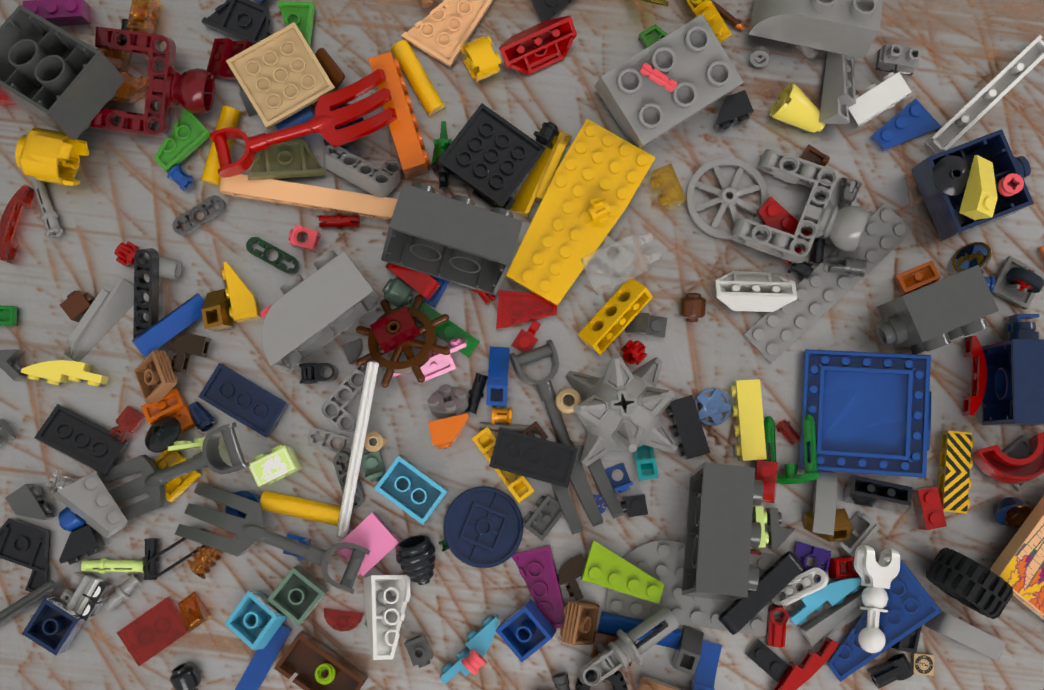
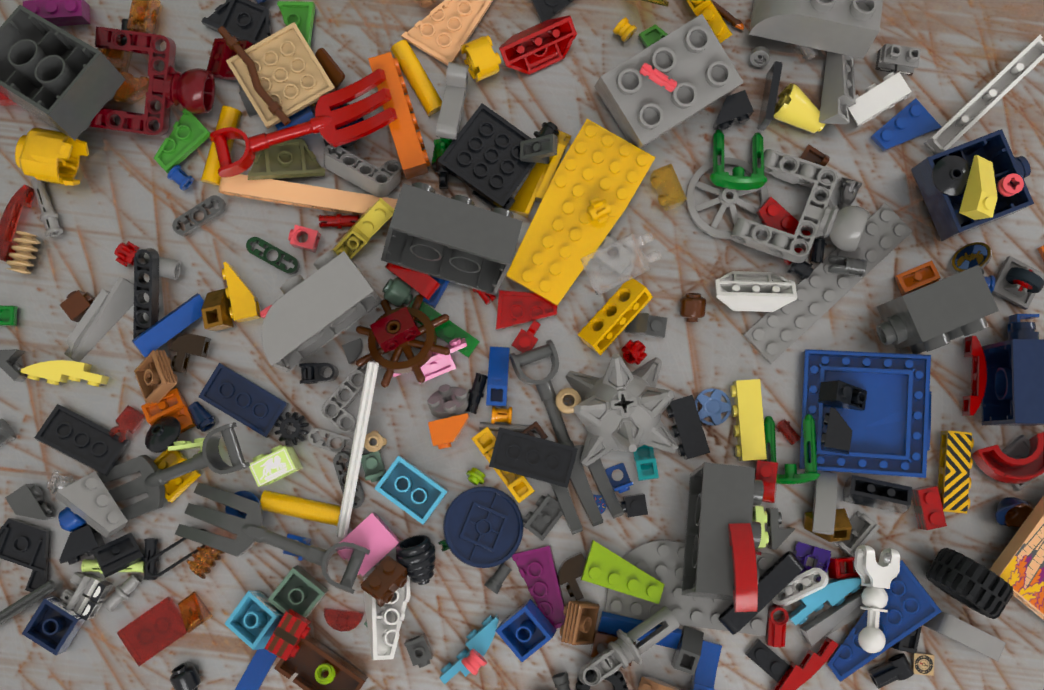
(23, 252): none -> tan piece
(117, 554): none -> black plate
(274, 107): none -> reddish brown bar
(288, 635): none -> brick
(297, 423): none -> black gear
(364, 228): none -> light yellow slope
(385, 580): none -> reddish brown bracket
(453, 101): none -> light grey beam
(475, 476): none -> lime plate
(495, 582): none -> dark grey pin
(539, 149): none -> dark grey slope
(624, 29): none -> yellow wheel
(737, 179): none -> green piece
(744, 567): none -> red slope
(770, 95): none -> black tile
(838, 433): none -> black slope
(842, 395): none -> black slope

